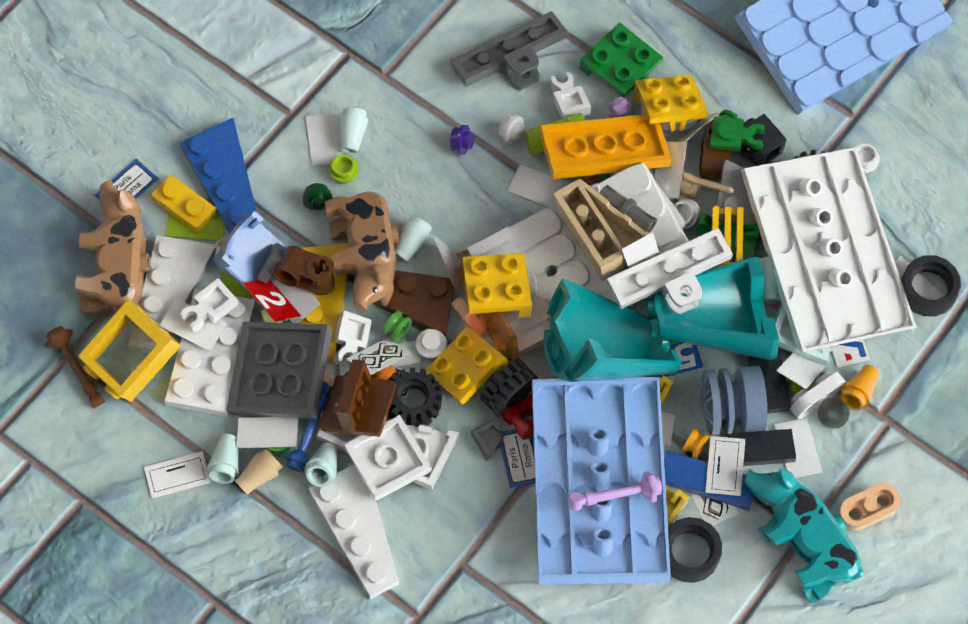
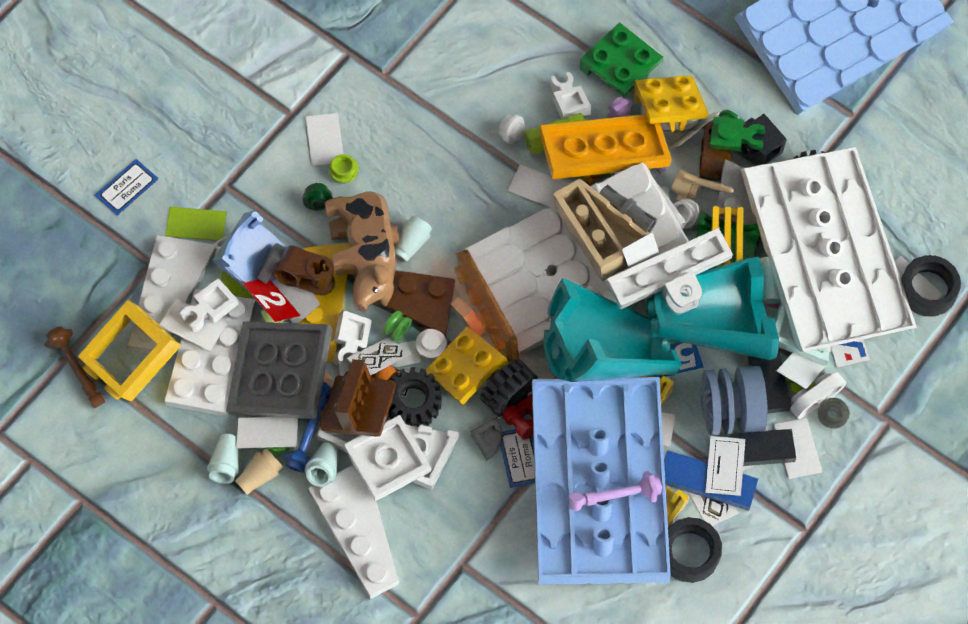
(119, 254): medium nougat animal -> none
(177, 474): white sticker -> none
(183, 204): yellow plate -> none
(221, 171): blue wing -> none
(352, 128): light aqua cone -> none
(449, 263): white sticker -> none
(461, 139): dark purple plate -> none
(497, 284): yellow piece -> none
(512, 52): dark grey plate -> none
(670, 177): white sticker -> none
(695, 443): light orange bush -> none
(810, 529): teal animal -> none
(859, 389): light orange cone -> none
(867, 508): light nougat plate -> none
(868, 156): white plate -> none

